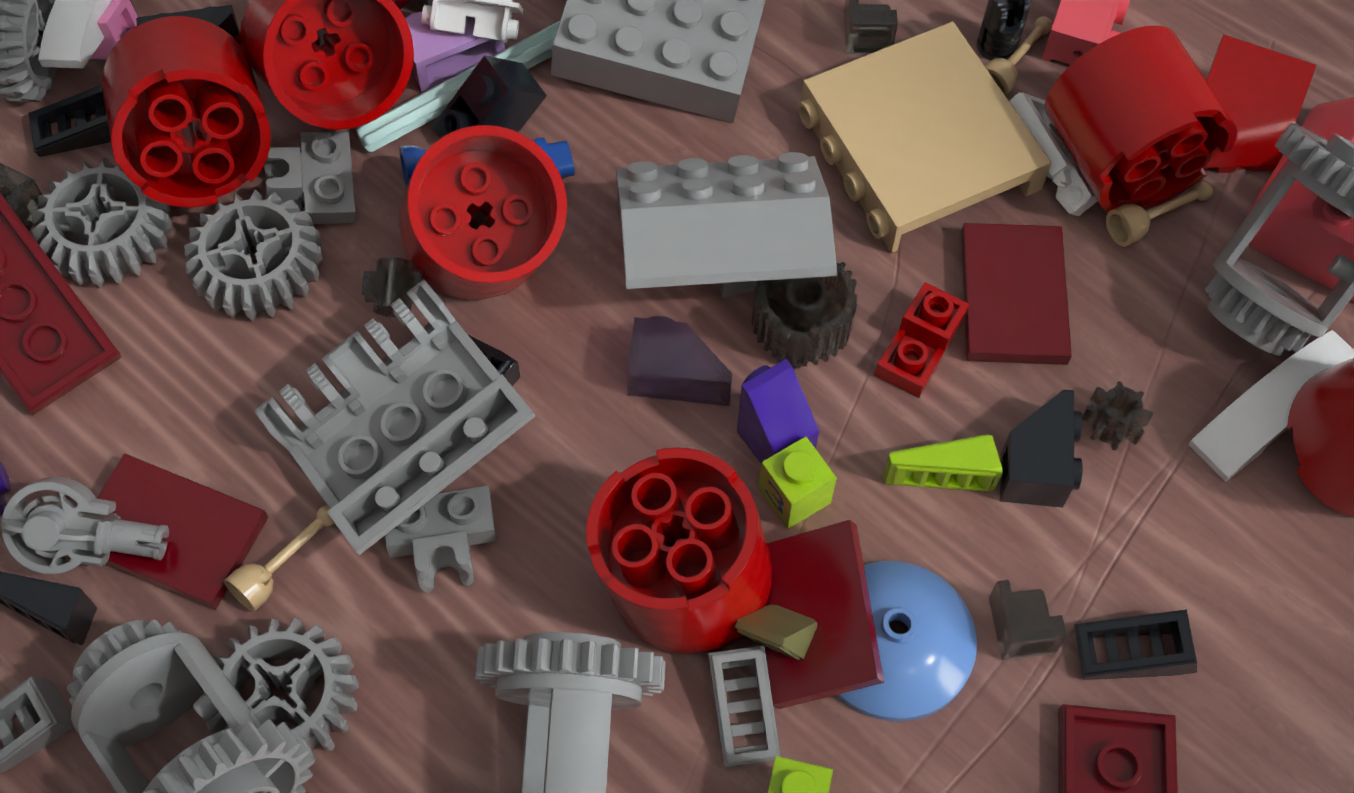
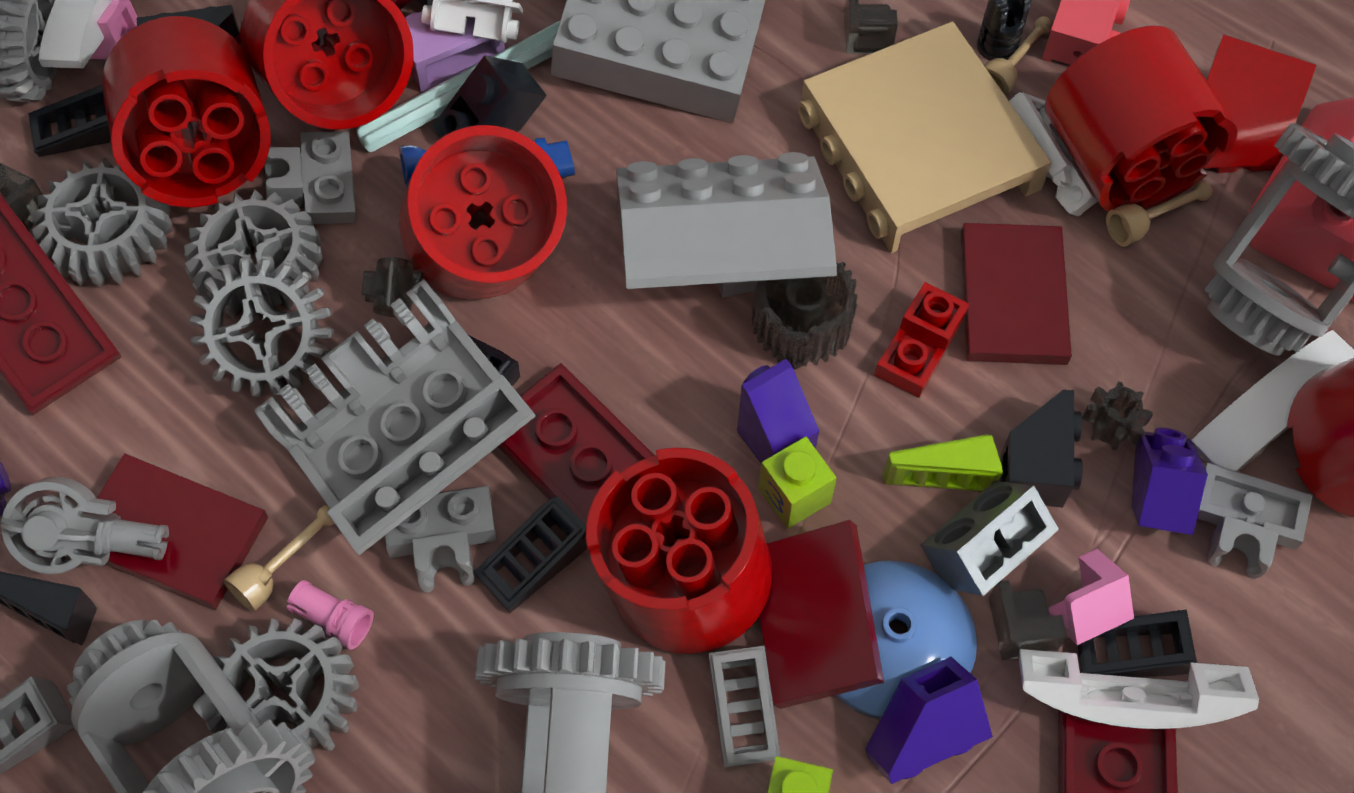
(256, 302): none -> light grey gear
(339, 618): none -> bright pink pin
(522, 540): none -> black slope
(571, 441): none -> dark red tile
(675, 364): clear purple slope -> none
(779, 630): olive slope -> none
(929, 720): none -> dark purple slope
(990, 537): none -> dark grey brick
(1101, 602): none -> bright pink panel
(1167, 481): none -> dark purple slope
(1207, 697): none -> white slope
(1251, 517): none -> light grey plate

